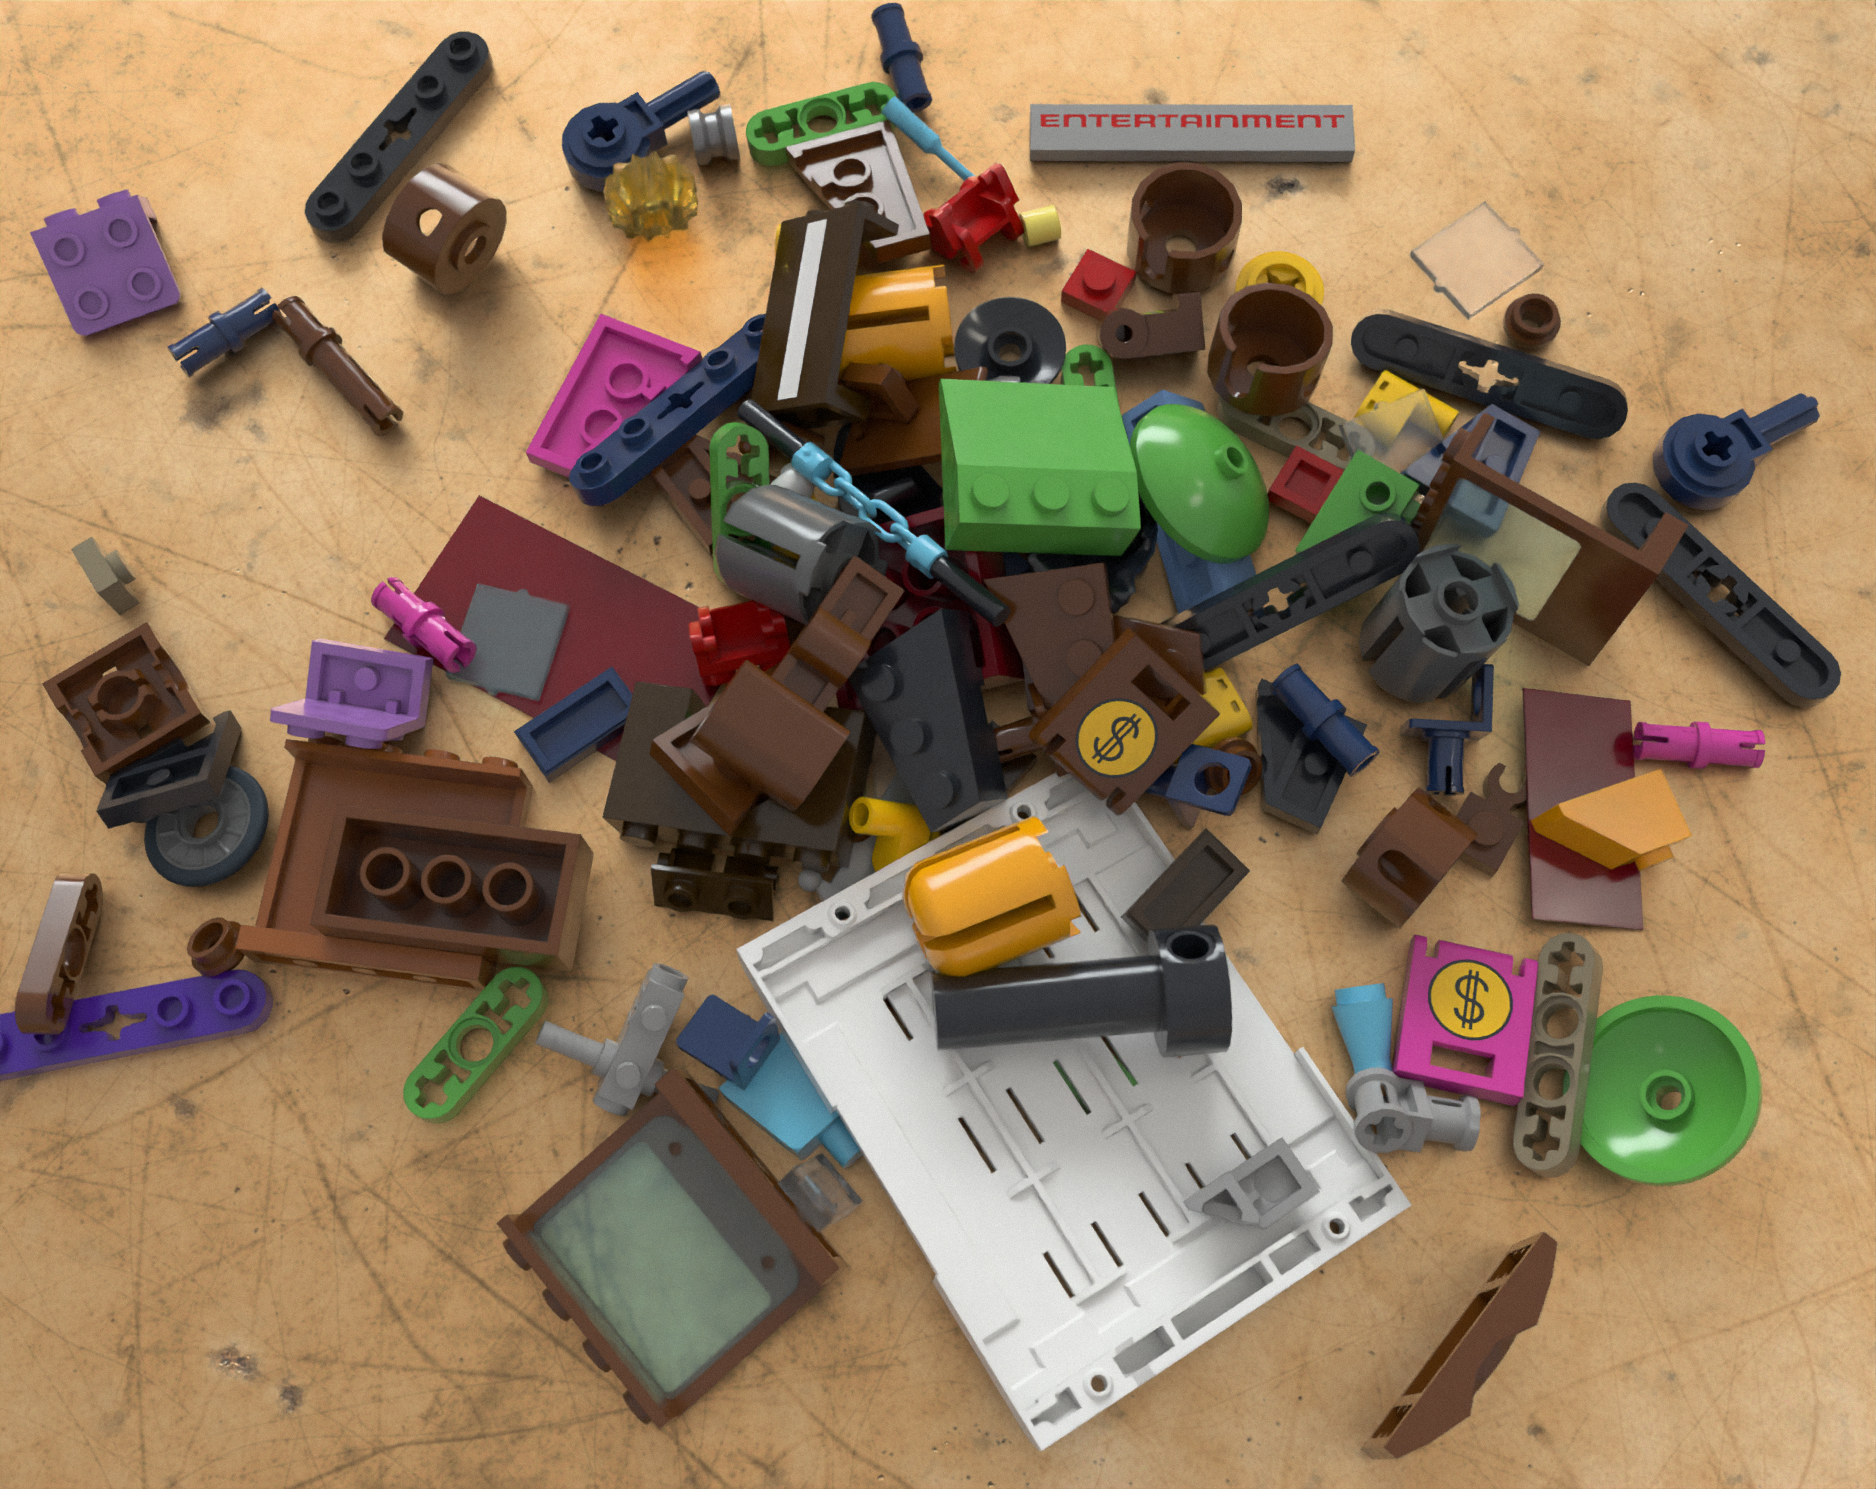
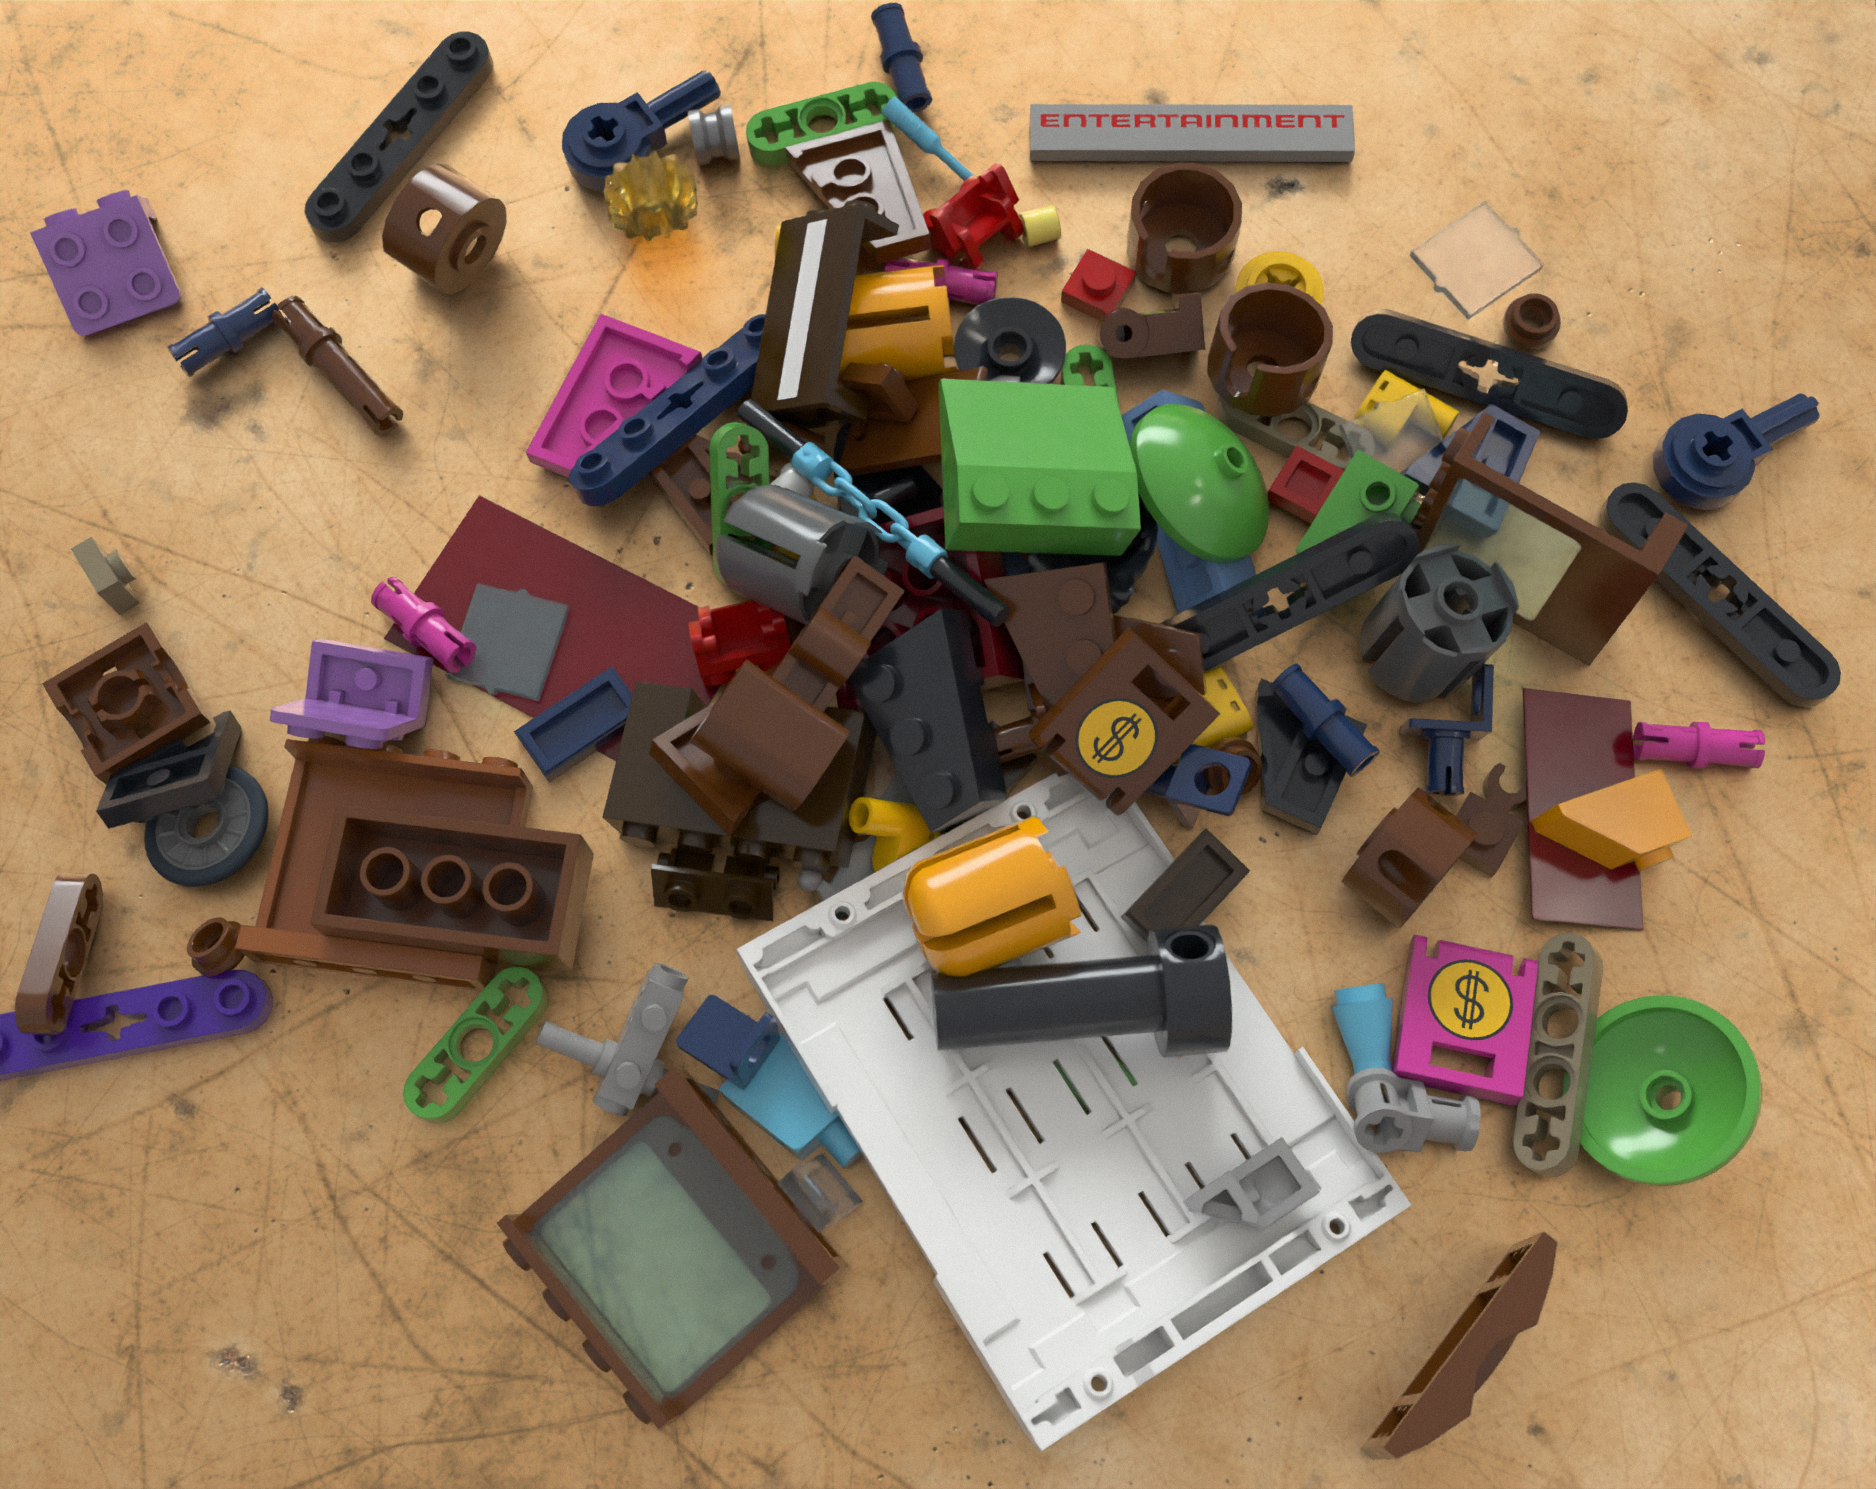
(961, 283): none -> dark pink pin

